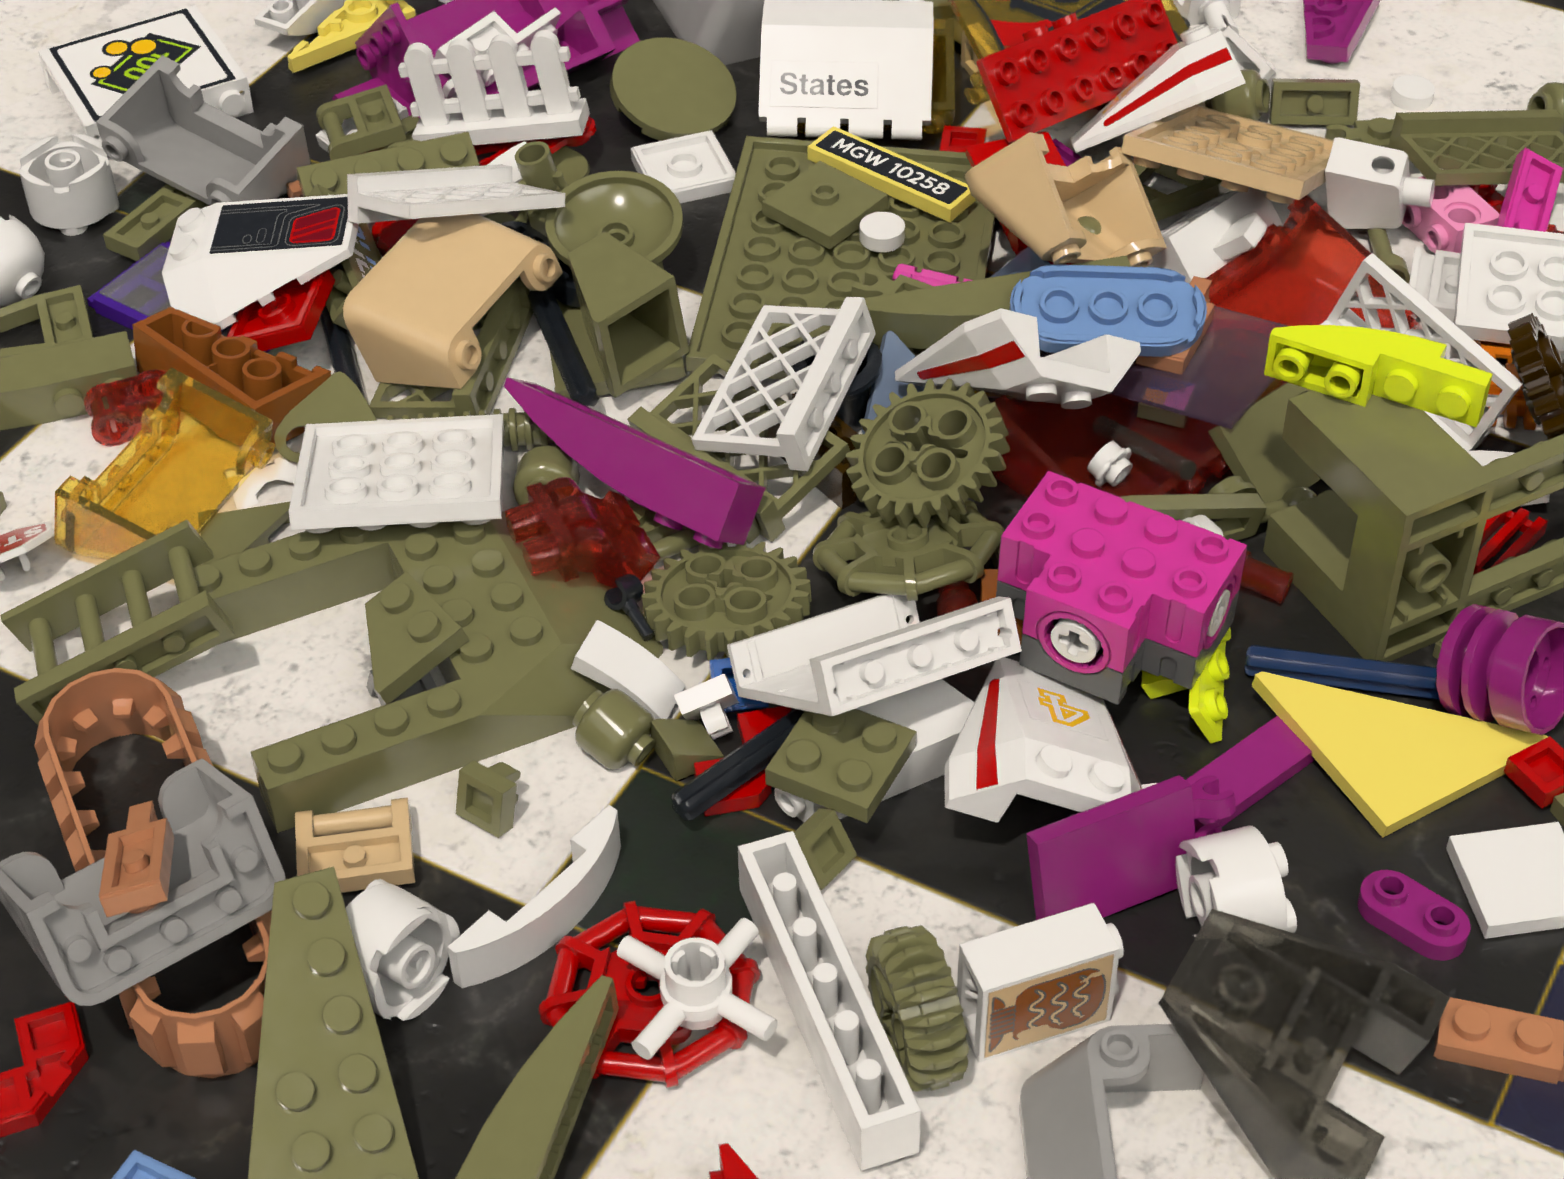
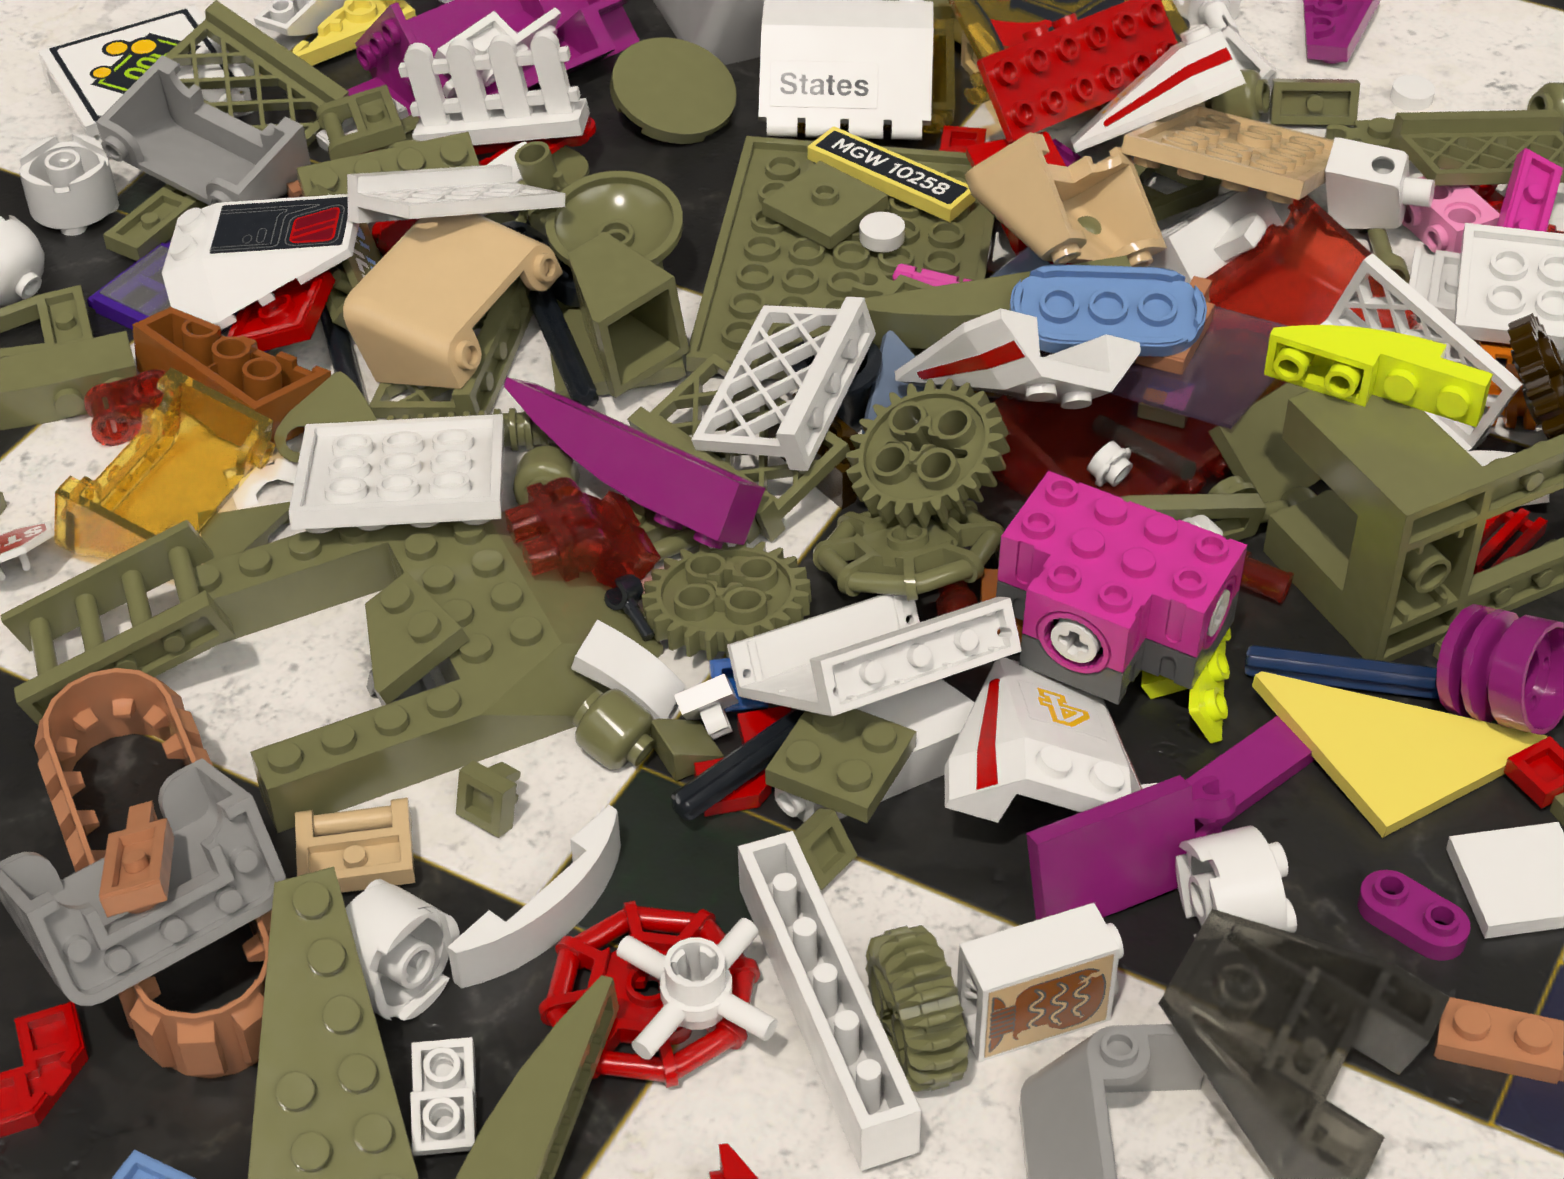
(266, 57): none -> olive fence
(443, 1096): none -> white slope
(688, 165): white tile -> none

